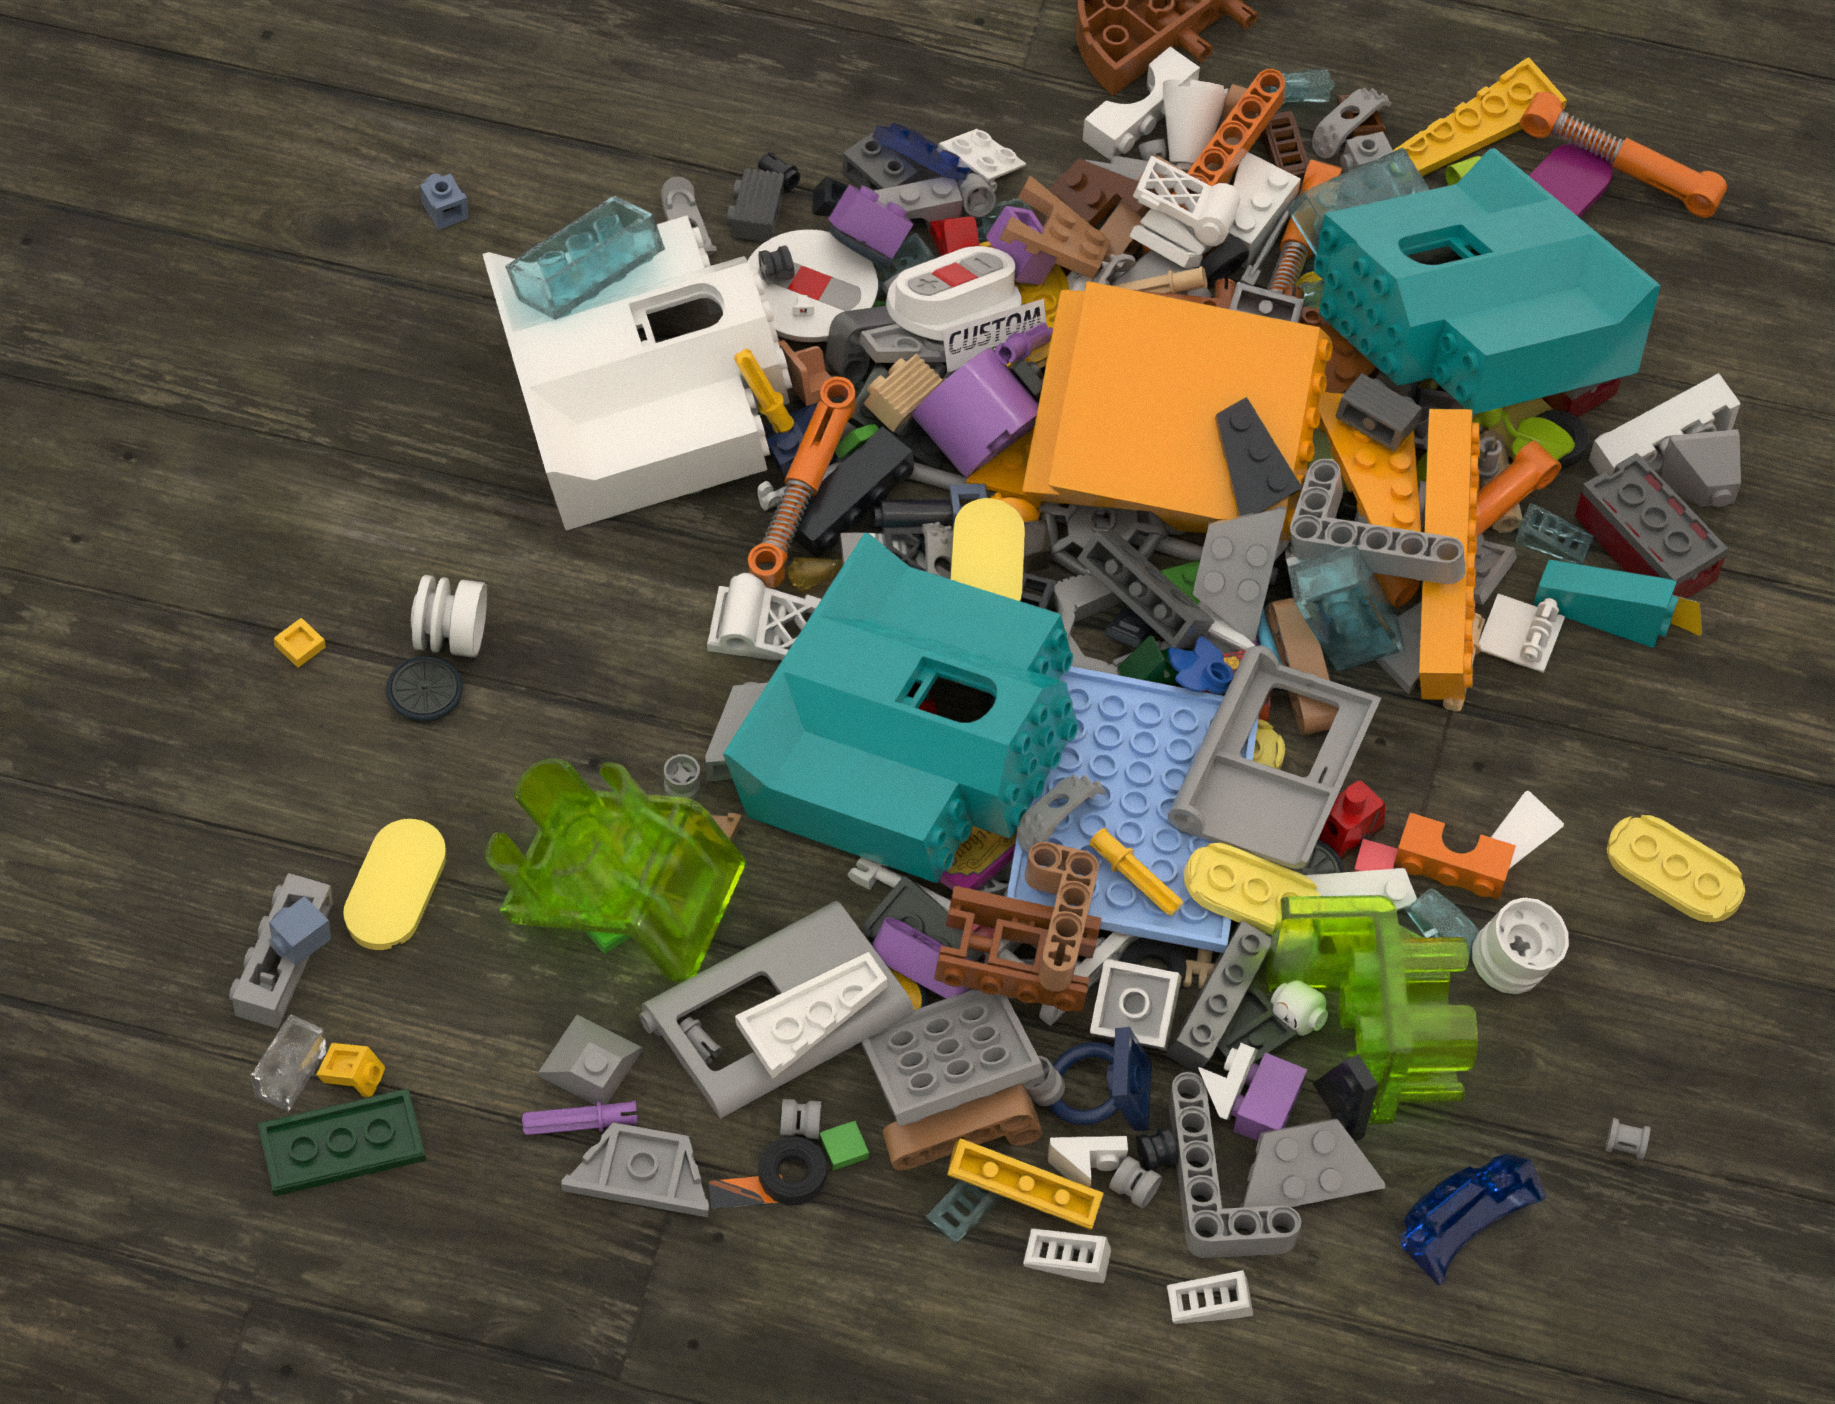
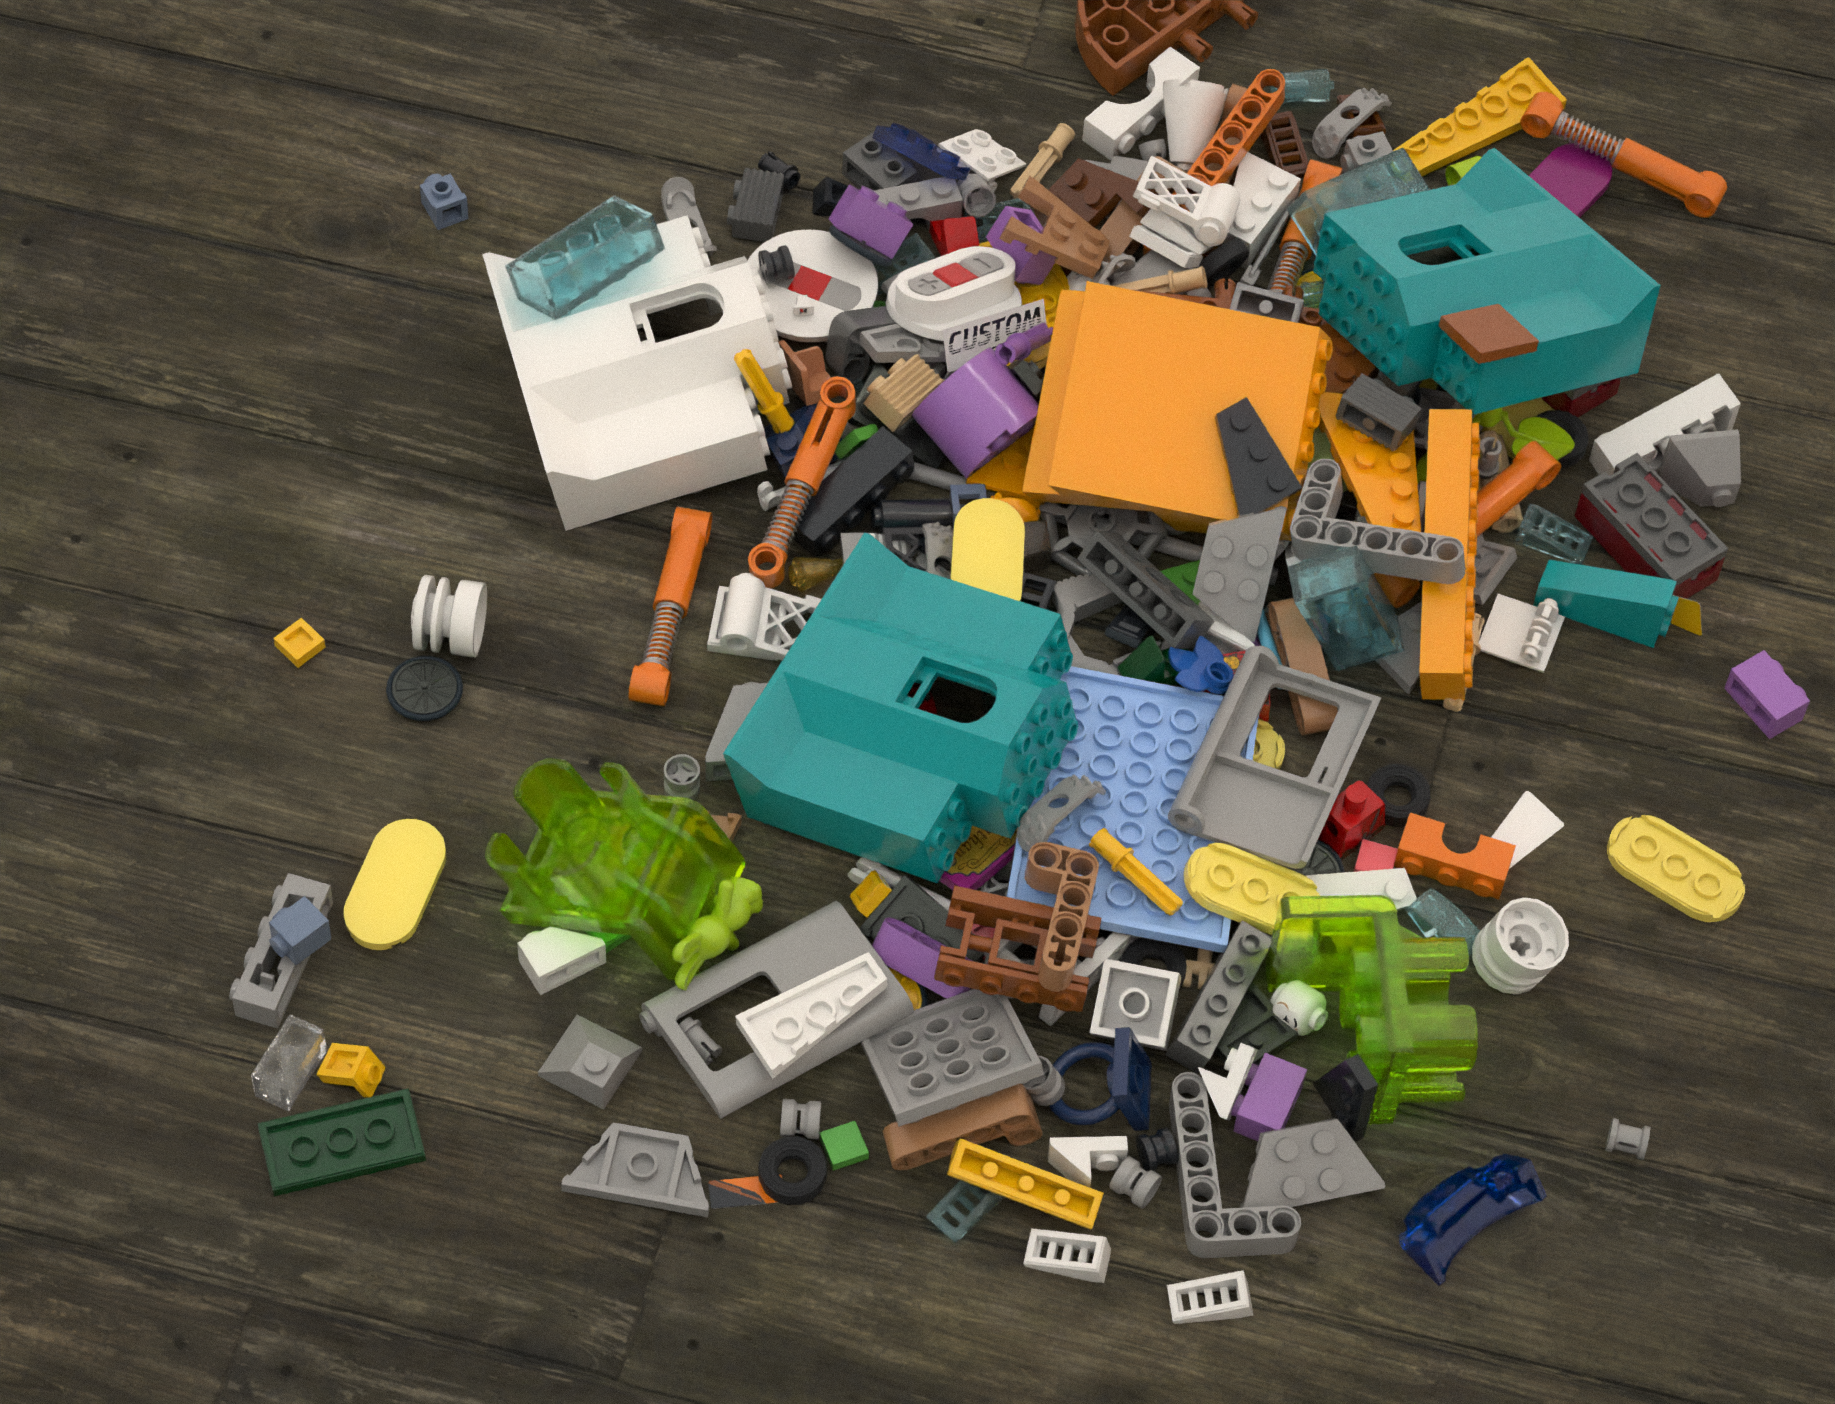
(559, 956): none -> slope
(578, 1118): medium lavender axle -> none
(689, 535): none -> orange piece
(715, 932): none -> lime animal
(870, 893): none -> yellow tile
(1049, 153): none -> tan axle
(1406, 777): none -> black tyre
(1488, 333): none -> dark orange tile
(1767, 694): none -> medium lavender brick

